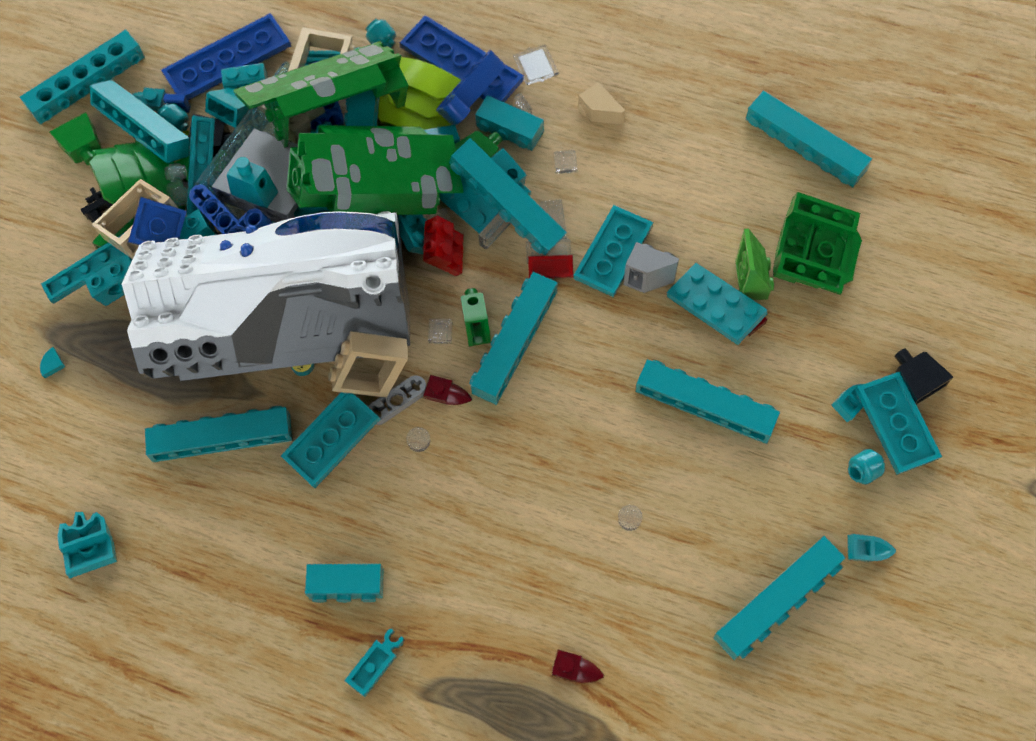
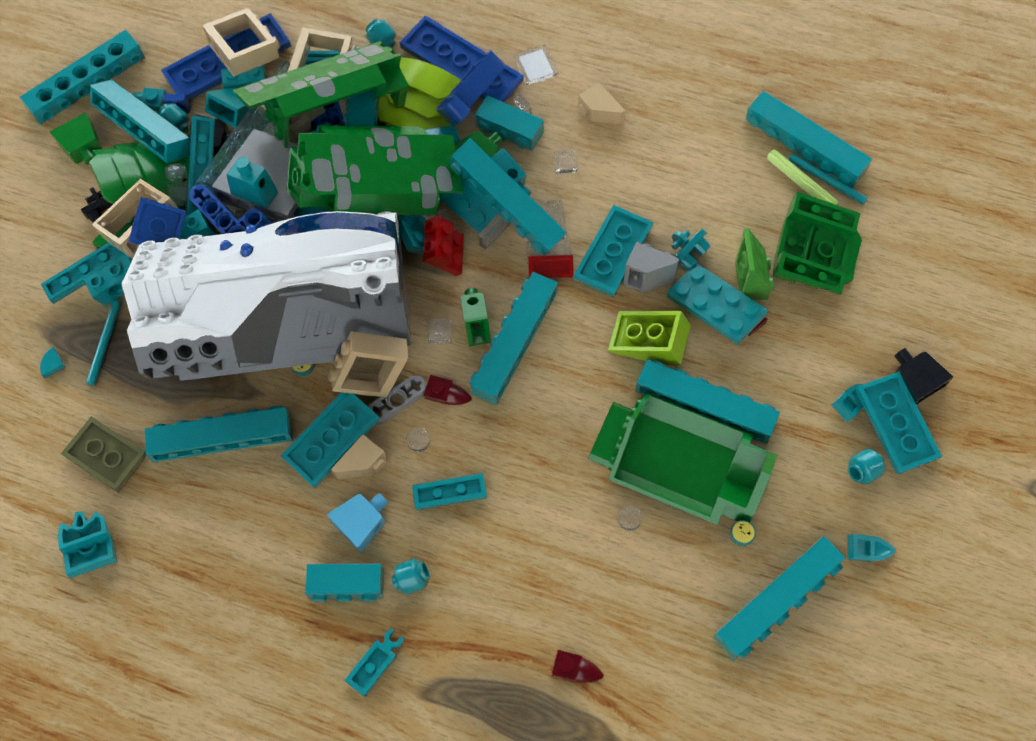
(103, 343): none -> teal bar
(104, 454): none -> olive plate
(249, 57): none -> tan window
(359, 519): none -> medium azure torso
(360, 460): none -> tan slope
(411, 576): none -> teal head
(449, 491): none -> teal plate
(651, 336): none -> lime slope
(683, 459): none -> green panel
(696, 242): none -> teal hips
(742, 533): none -> light yellow tile
(799, 177): none -> yellowish green axle
(830, 180): none -> teal bar

